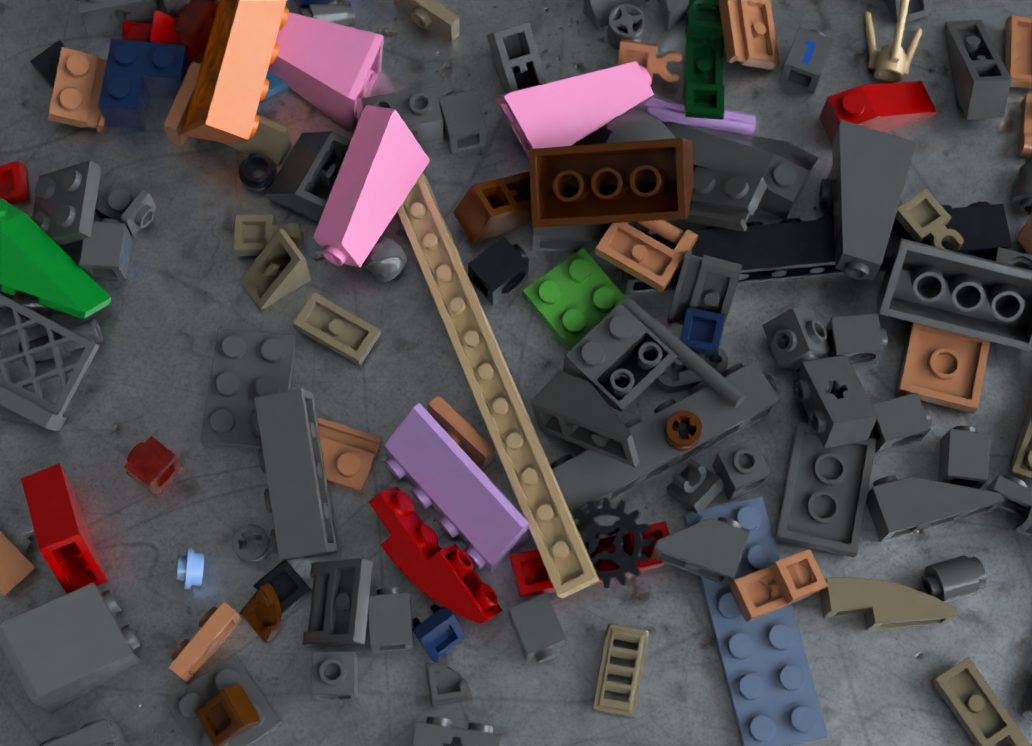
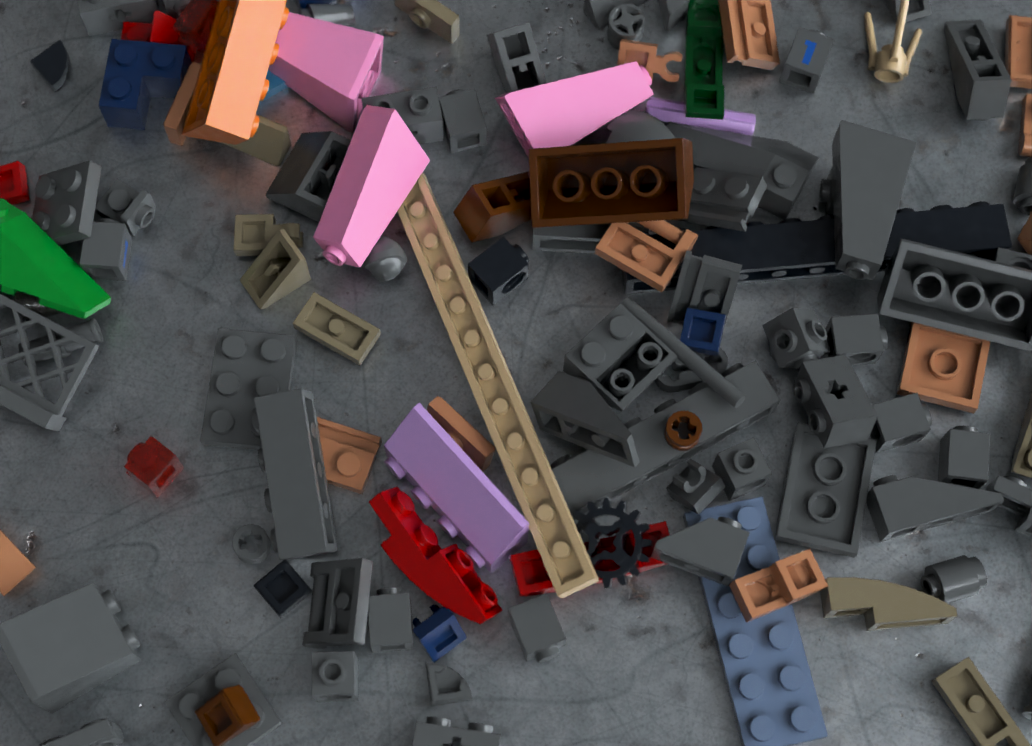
(62, 529): red slope -> none
(78, 90): nougat plate -> none
(190, 568): light blue plate -> none
(193, 654): nougat plate -> none
(254, 163): black plate -> none
(263, 612): reddish brown tile -> none
(573, 298): bright green plate -> none
(625, 634): dark tan slope -> none
(877, 106): red slope -> none
(926, 218): dark tan plate -> none

